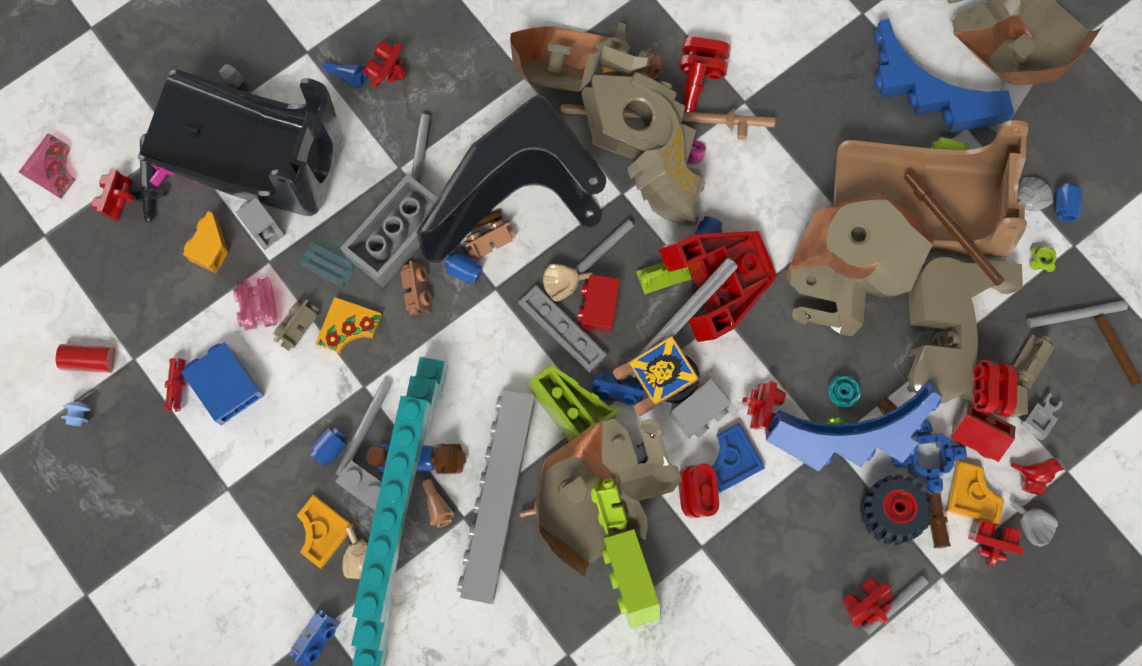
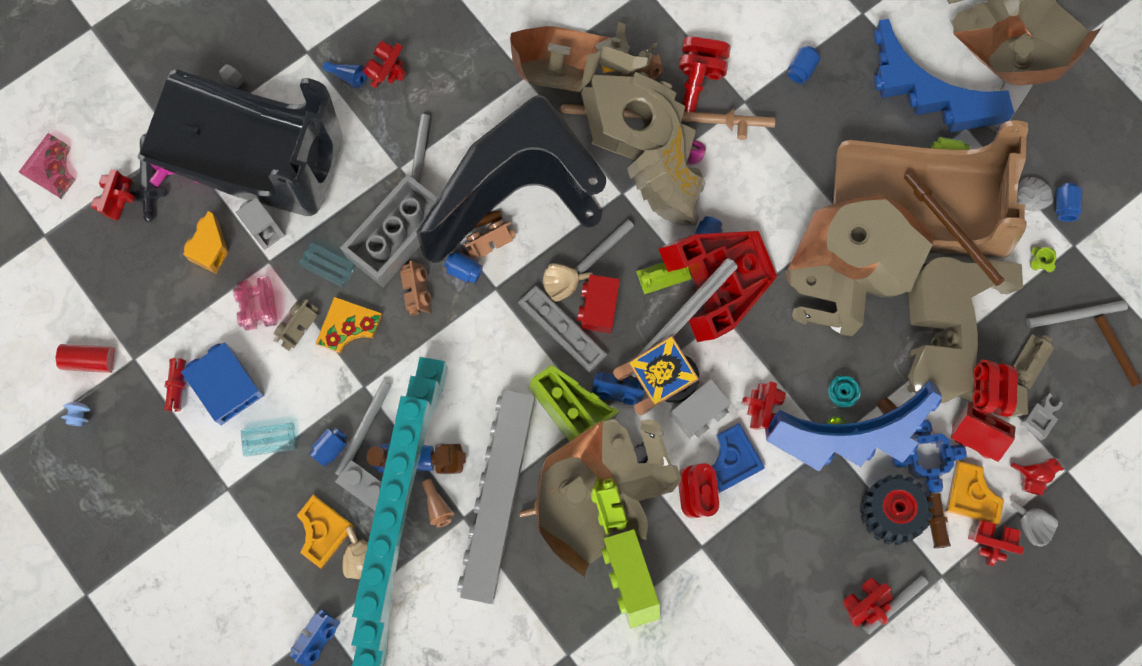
(271, 449): none -> clear light blue tile
(803, 64): none -> blue brick

